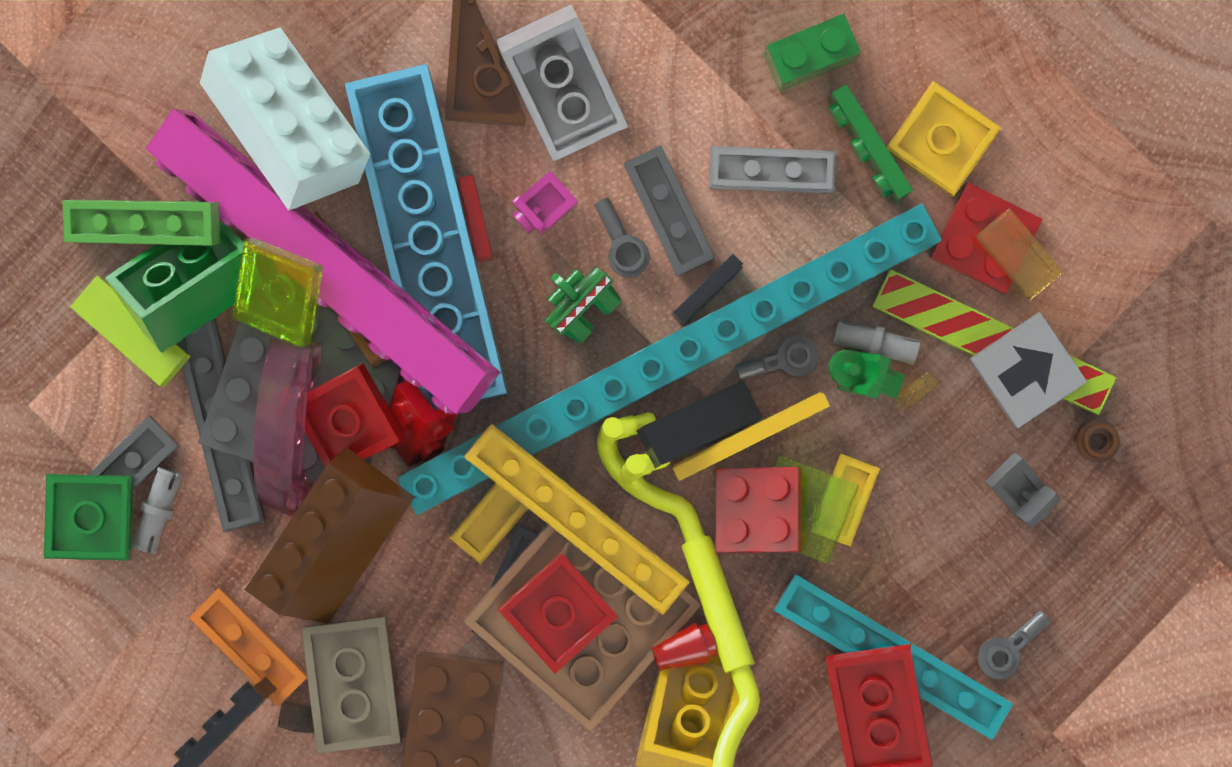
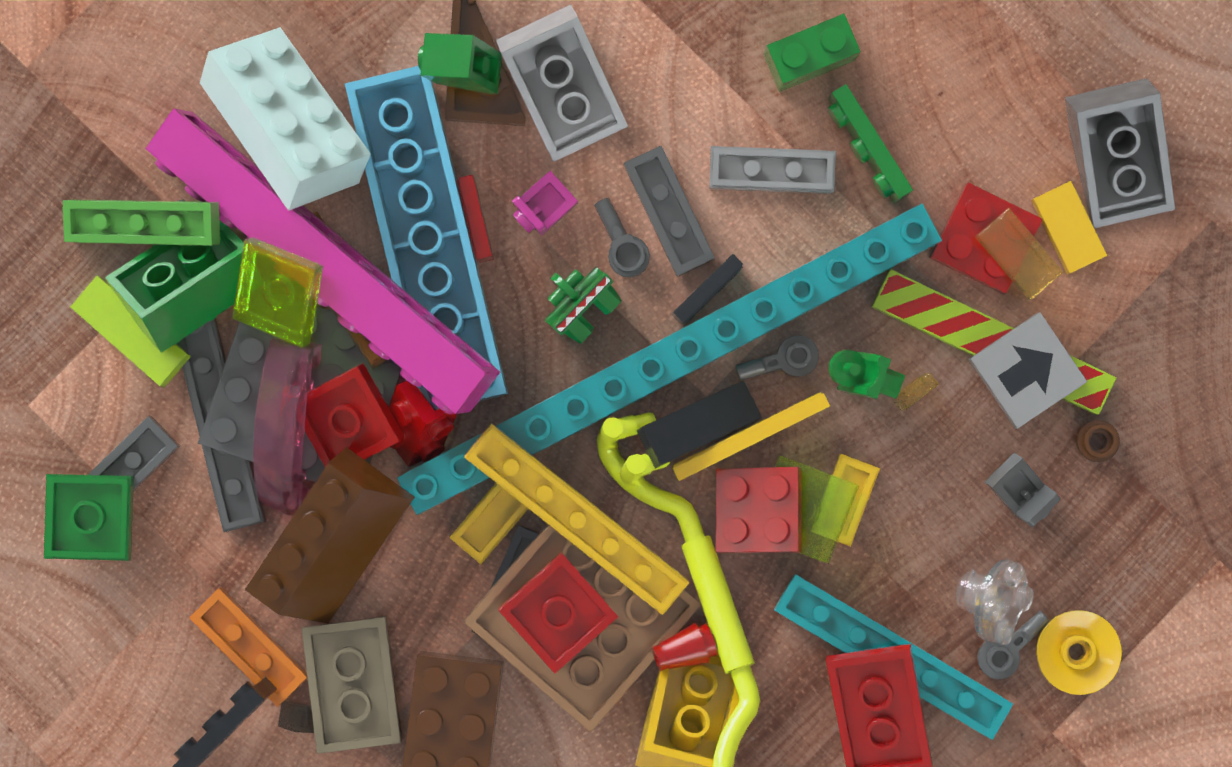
(156, 510): light grey pin -> none
(460, 62): none -> green slope
(876, 341): light grey pin -> none
(943, 139): yellow tile -> none
(995, 599): none -> clear plate
(1069, 227): none -> yellow tile
(1098, 660): none -> yellow dish
(1121, 152): none -> dark grey slope

